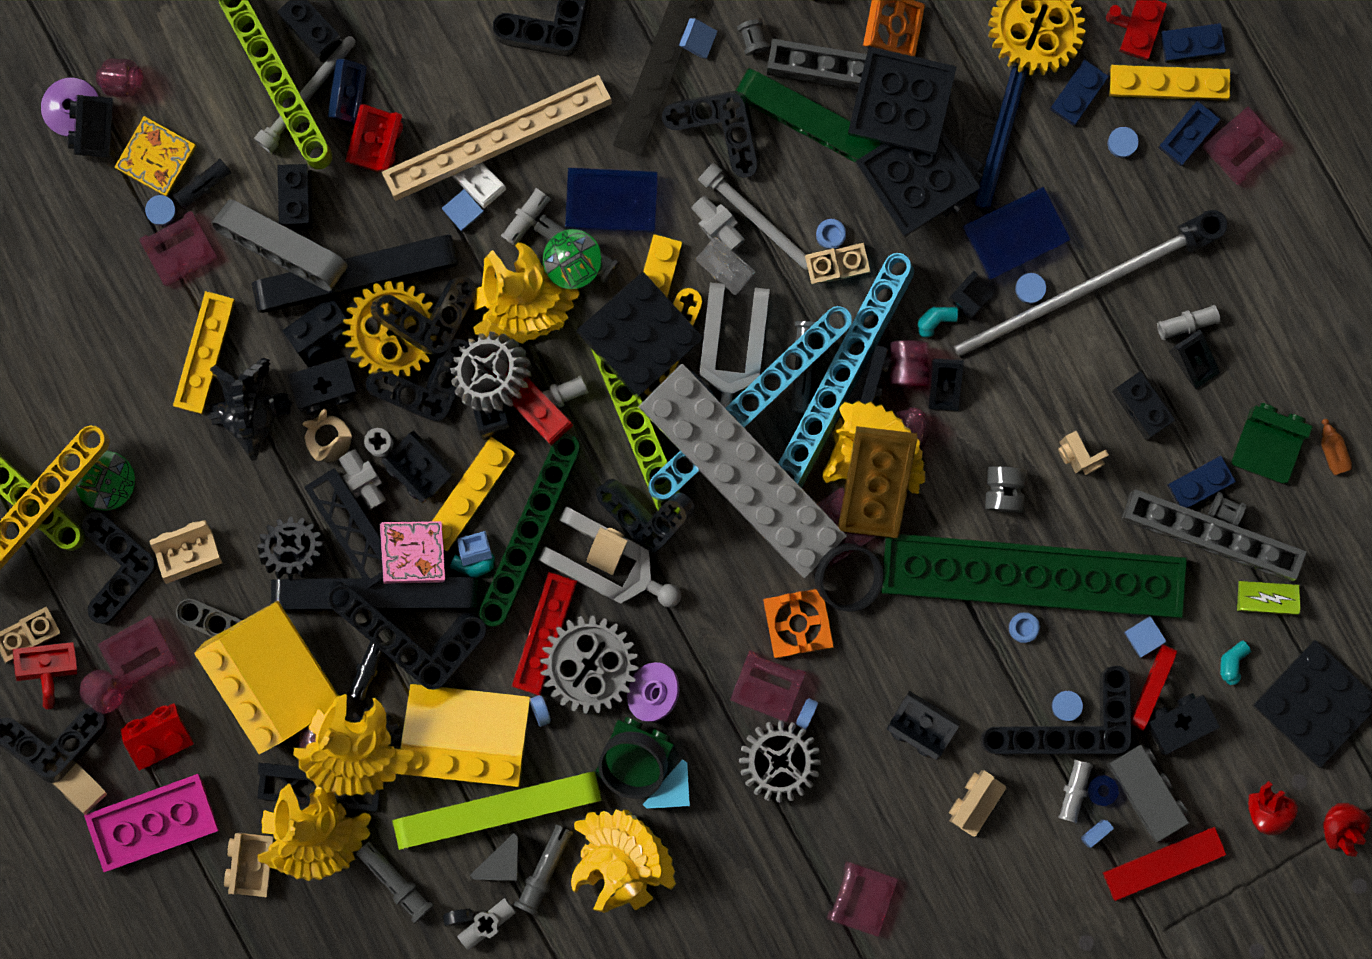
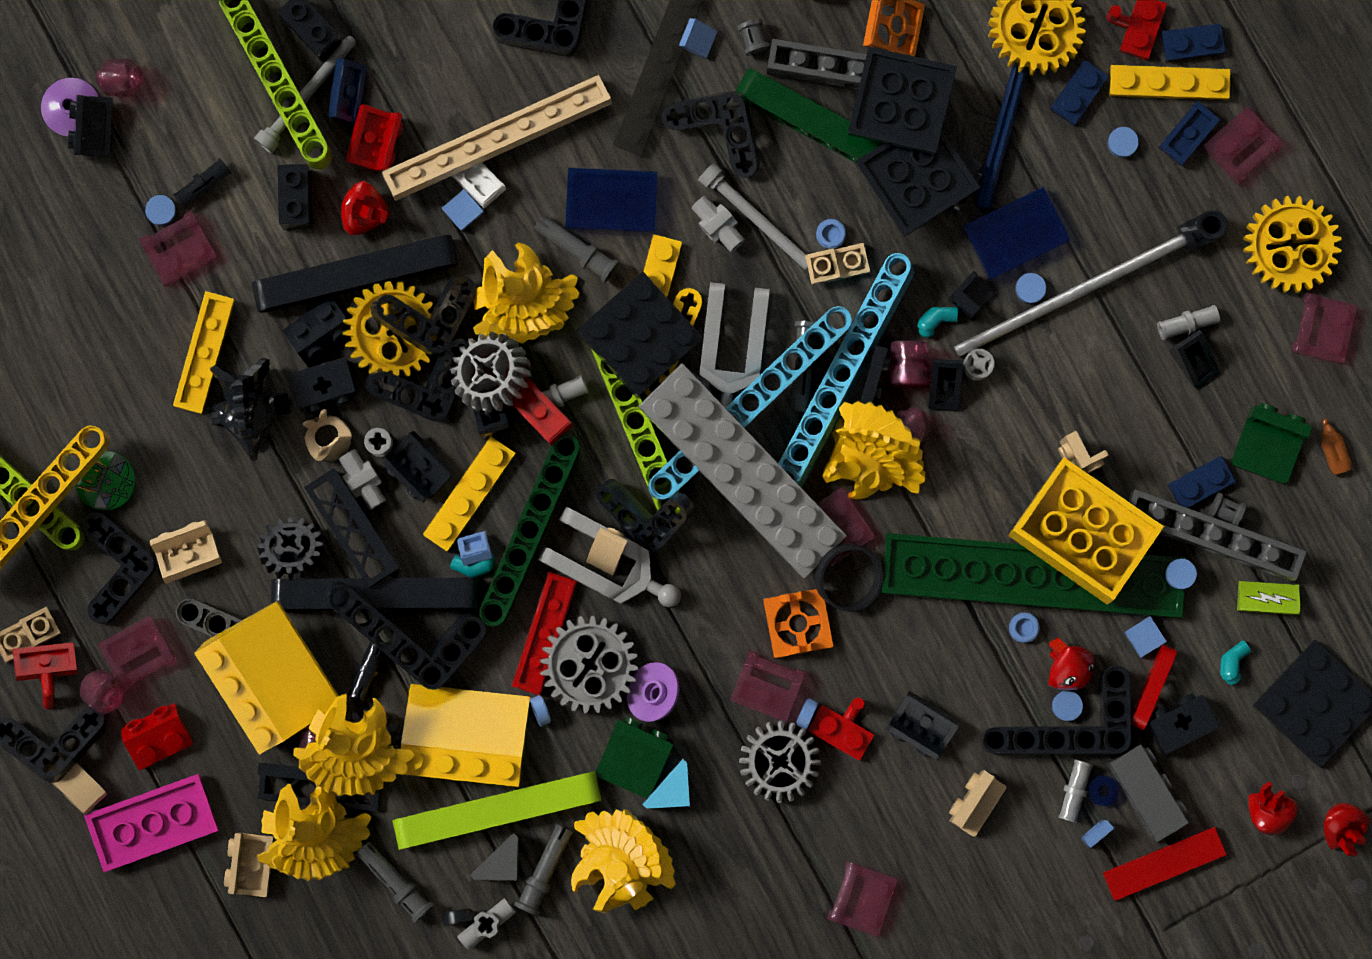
(155, 156): yellow tile -> none
(279, 245): dark grey beam -> none
(363, 209): none -> red piece
(412, 552): bright pink tile -> none
(526, 217): light grey pin -> none
(572, 259): green dish -> none
(627, 790): black tyre -> none
(725, 265): clear hips -> none
(841, 730): none -> red plate
(877, 482): pearl gold tile -> none
(982, 361): none -> light grey wheel
(1005, 478): dark grey wheel -> none
(1071, 666): none -> red piece
(1086, 531): none -> yellow slope
(1143, 405): black brick -> none
(1180, 574): none -> medium blue tile
(1296, 270): none -> yellow gear
(1333, 330): none -> clear pink plate

